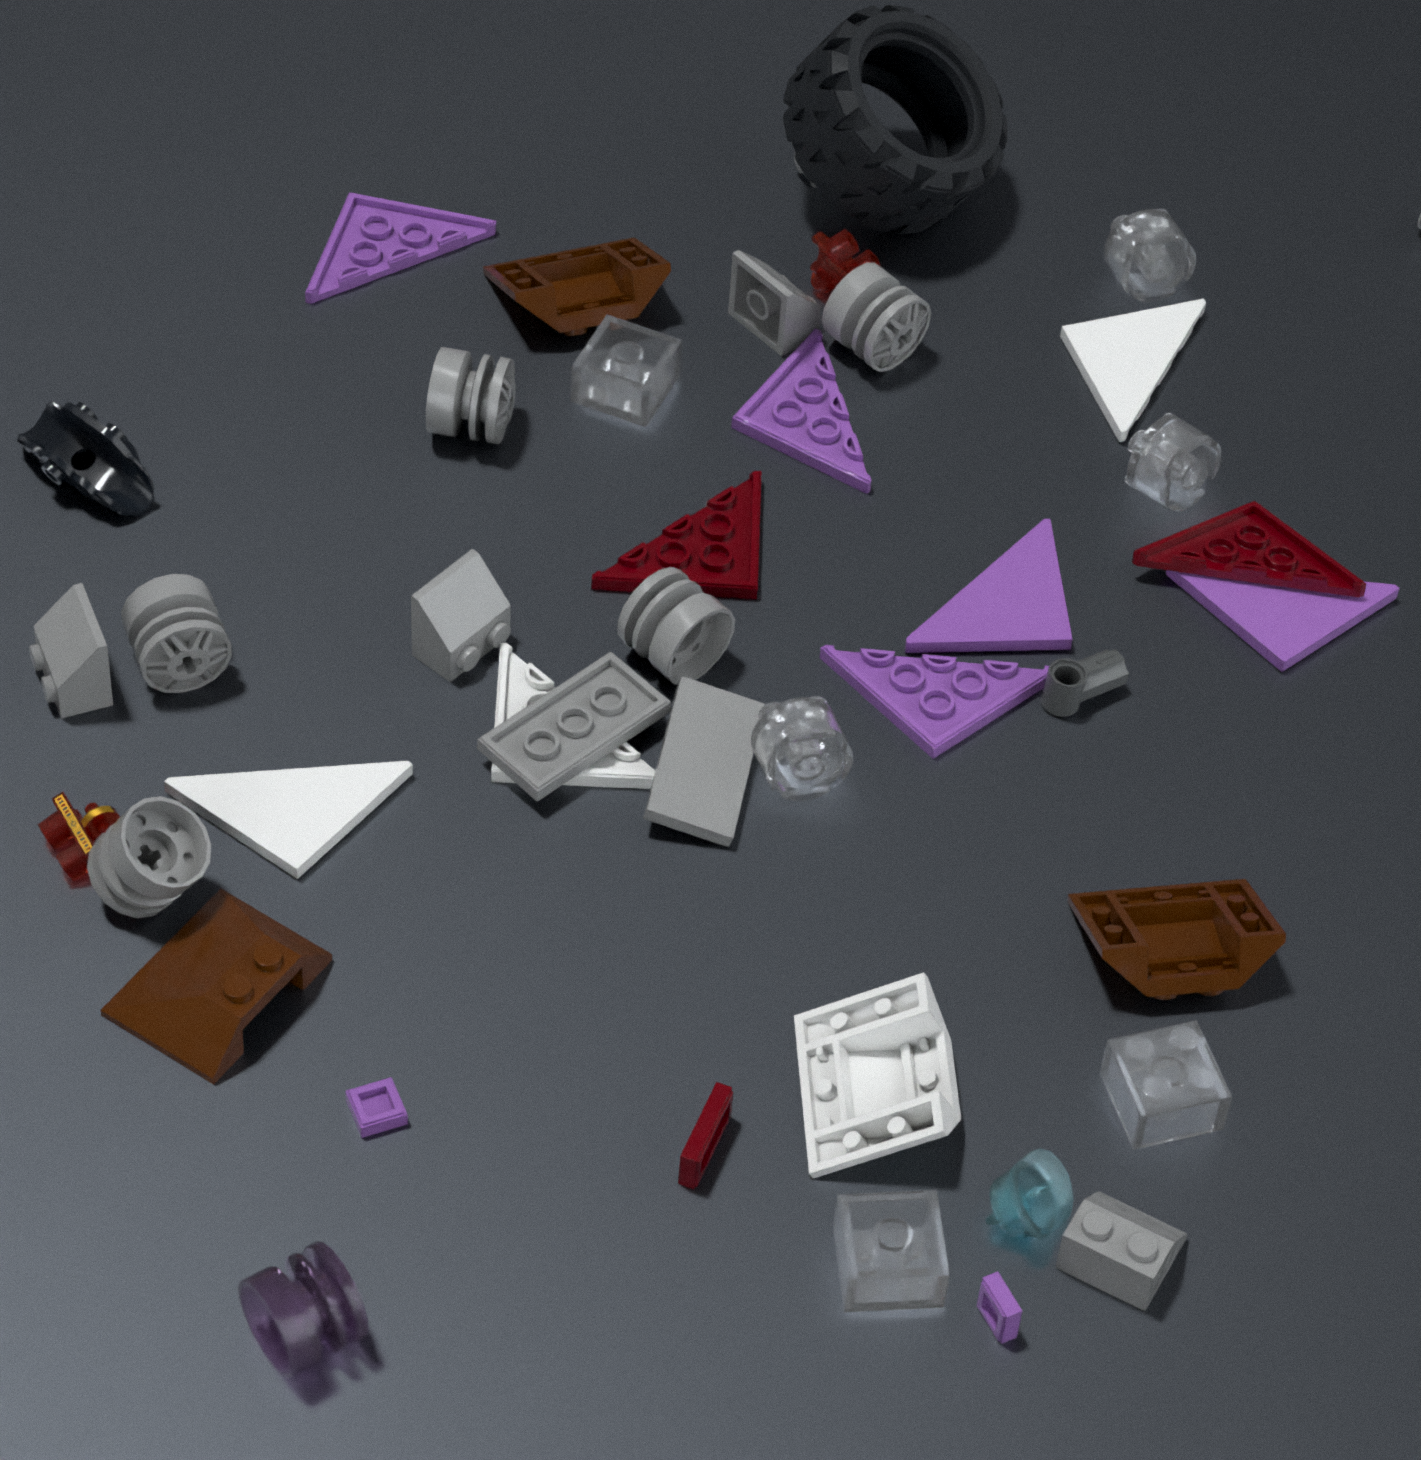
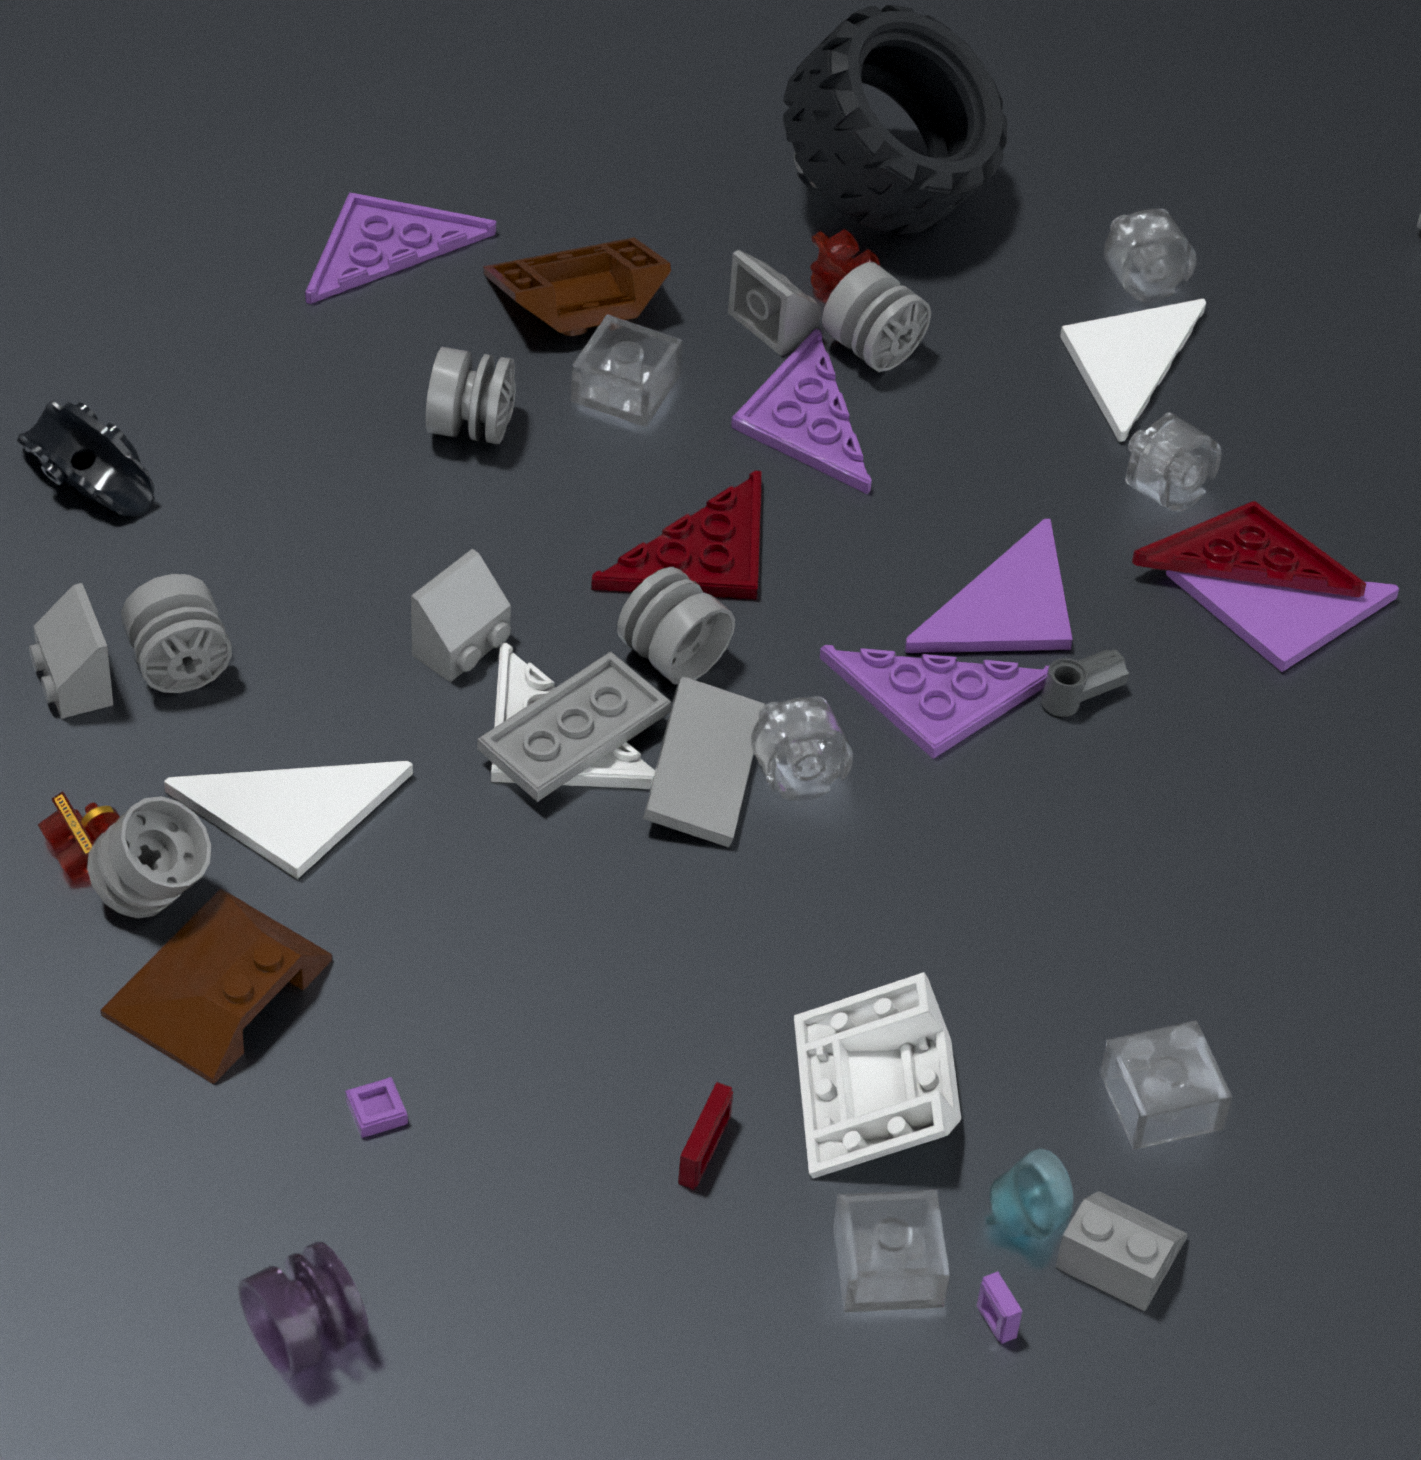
(1181, 935): reddish brown slope -> none

